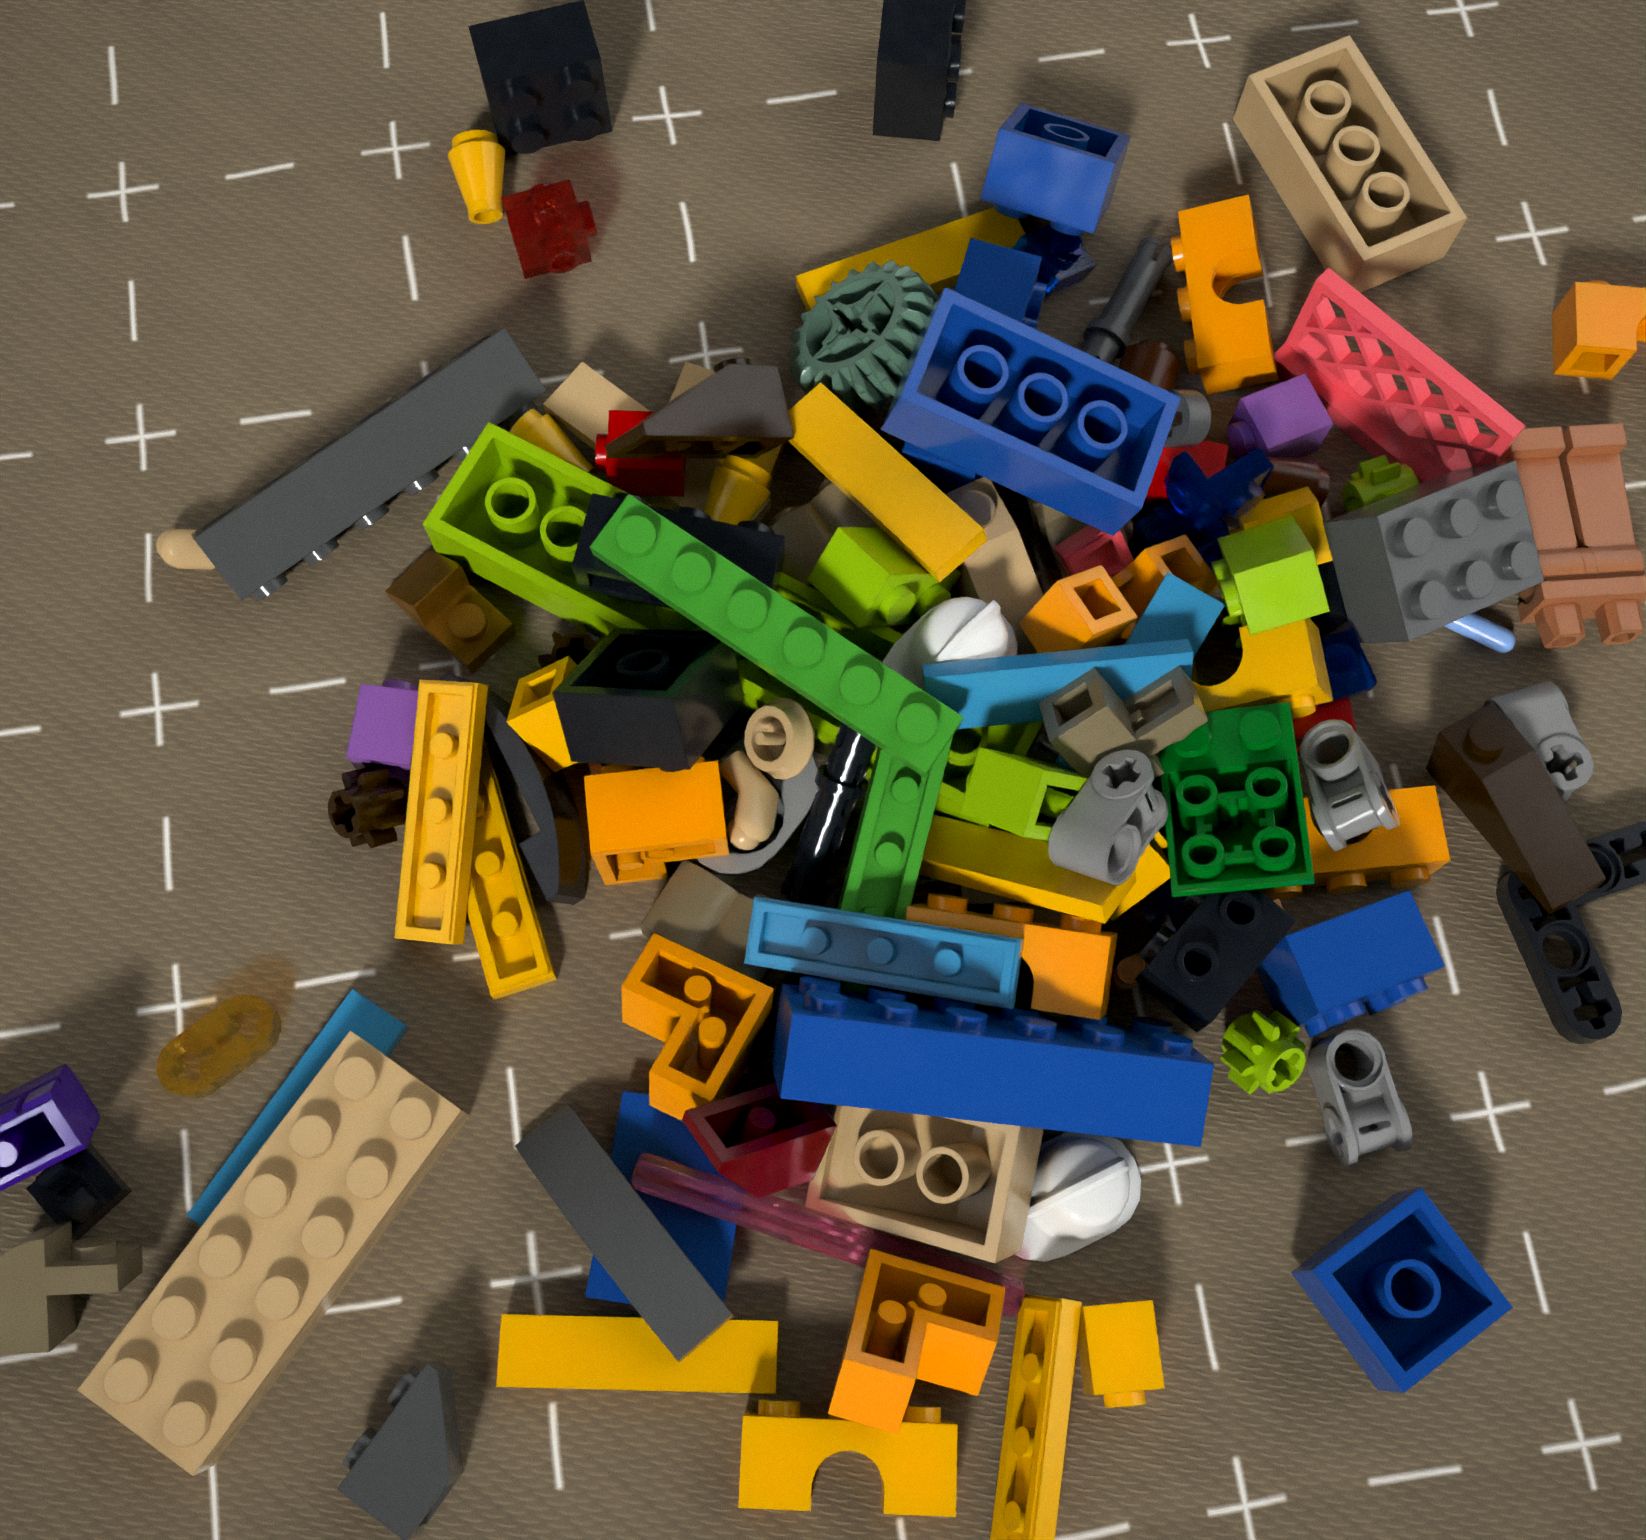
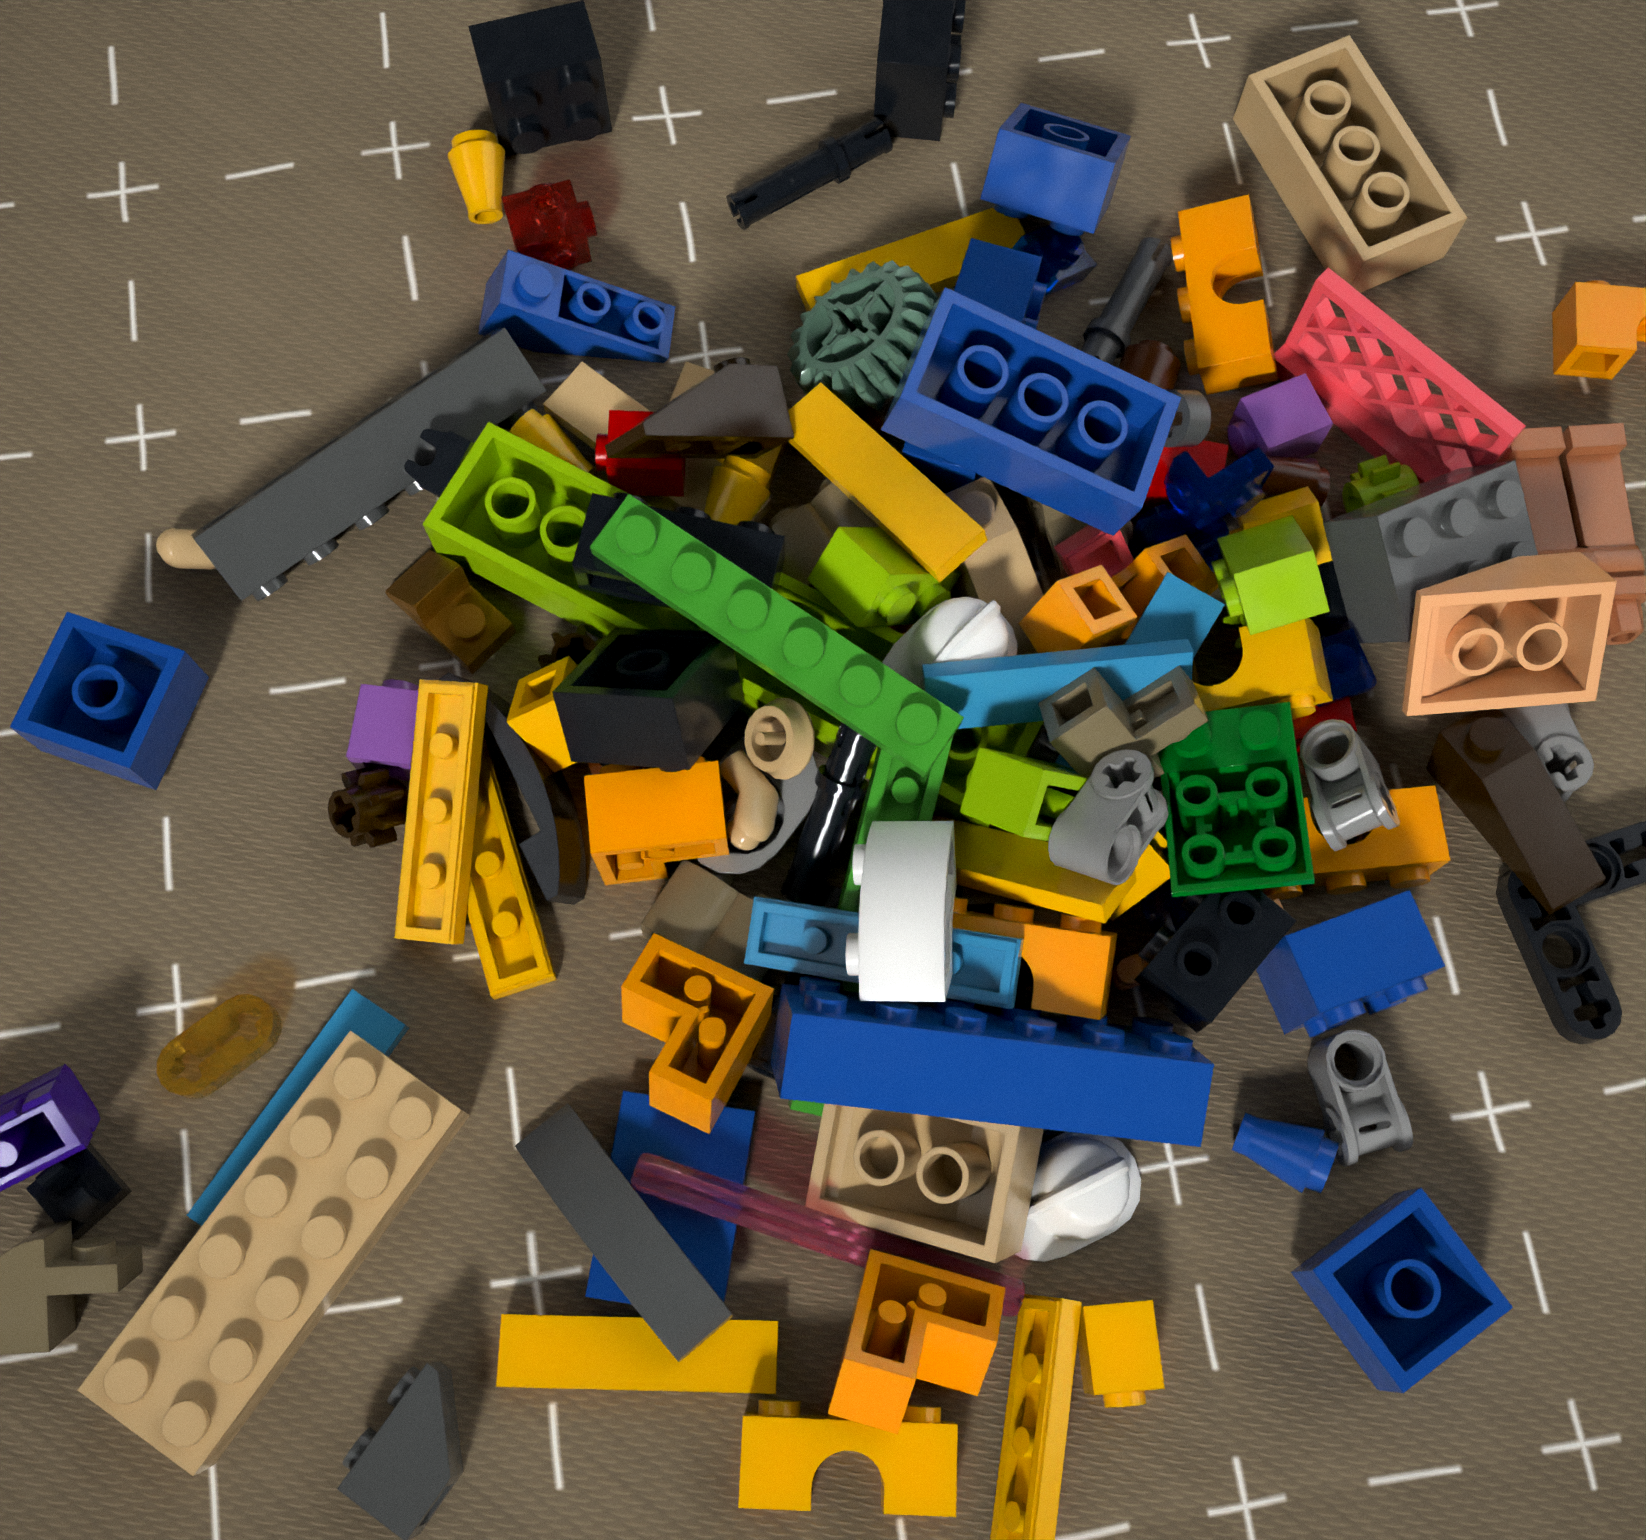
(110, 700): none -> blue brick
(450, 453): none -> black tile
(572, 313): none -> blue slope
(762, 1138): dark red slope -> none
(829, 162): none -> black pin
(904, 911): none -> white brick
(1263, 1052): lime gear -> none
(1288, 1151): none -> blue cone
(1510, 636): none -> light nougat slope

